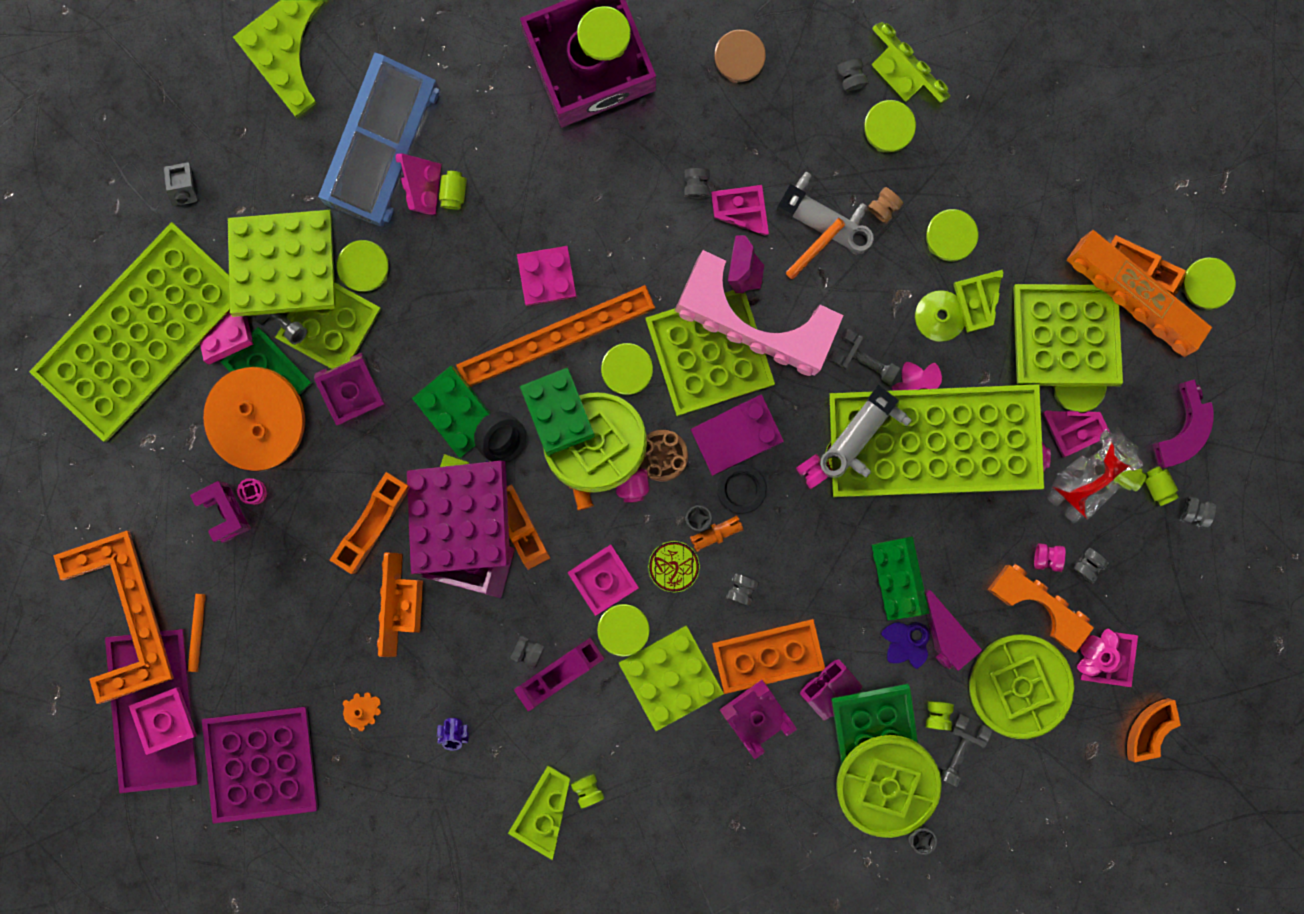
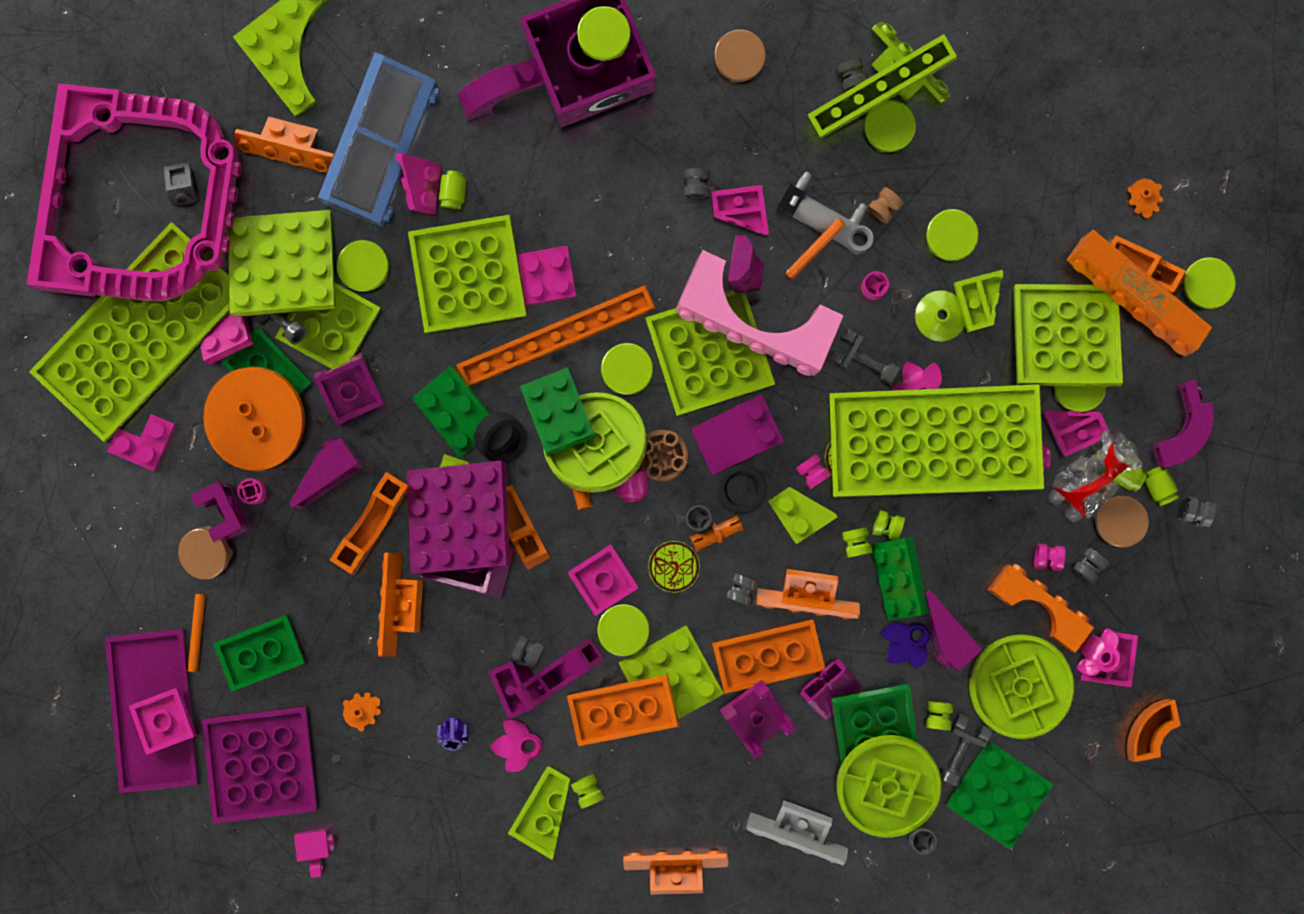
(76, 115): none -> dark pink arch
(148, 448): none -> dark pink plate
(153, 661): orange plate -> none
(202, 556): none -> medium nougat tile
(259, 653): none -> green plate
(285, 143): none -> orange bracket
(313, 846): none -> dark pink brick
(327, 470): none -> magenta slope
(467, 274): none -> lime plate
(489, 89): none -> magenta arch
(505, 680): none -> magenta slope
(513, 745): none -> dark pink plate
(623, 710): none -> orange plate
(675, 872): none -> orange bracket
(800, 514): none -> lime wing
(801, 830): none -> light grey bracket
(810, 594): none -> orange bracket
(855, 536): none -> lime wheel
(860, 431): light grey piece -> none
(875, 281): none -> dark pink wheel
(883, 86): none -> lime brick
(894, 526): none -> lime wheel
(999, 794): none -> green plate
(1121, 521): none -> medium nougat tile
(1145, 197): none -> orange piece

